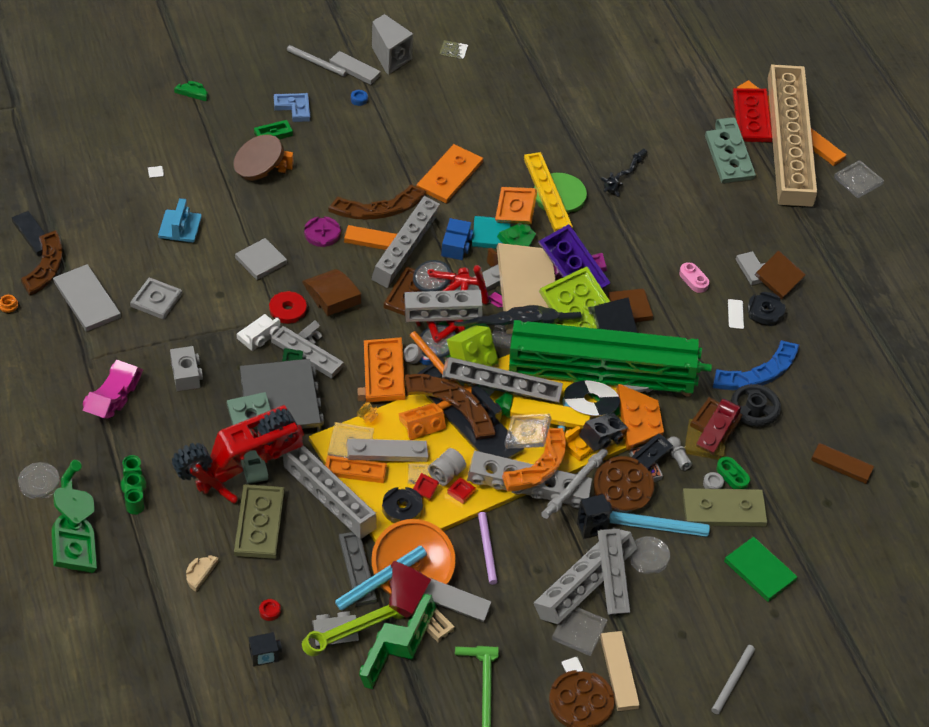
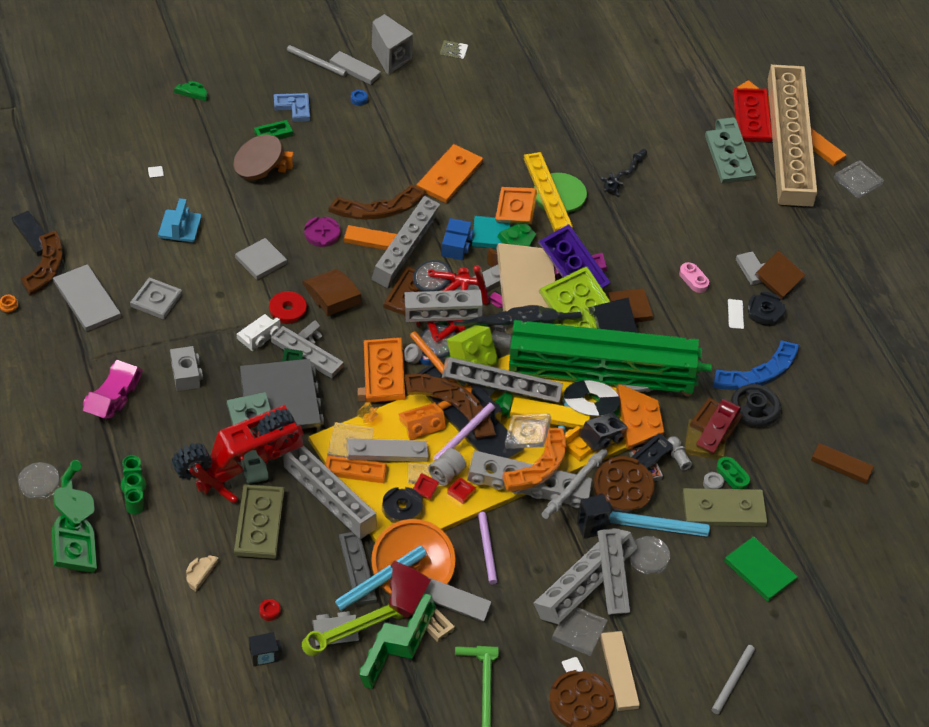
(467, 429): none -> lavender piece

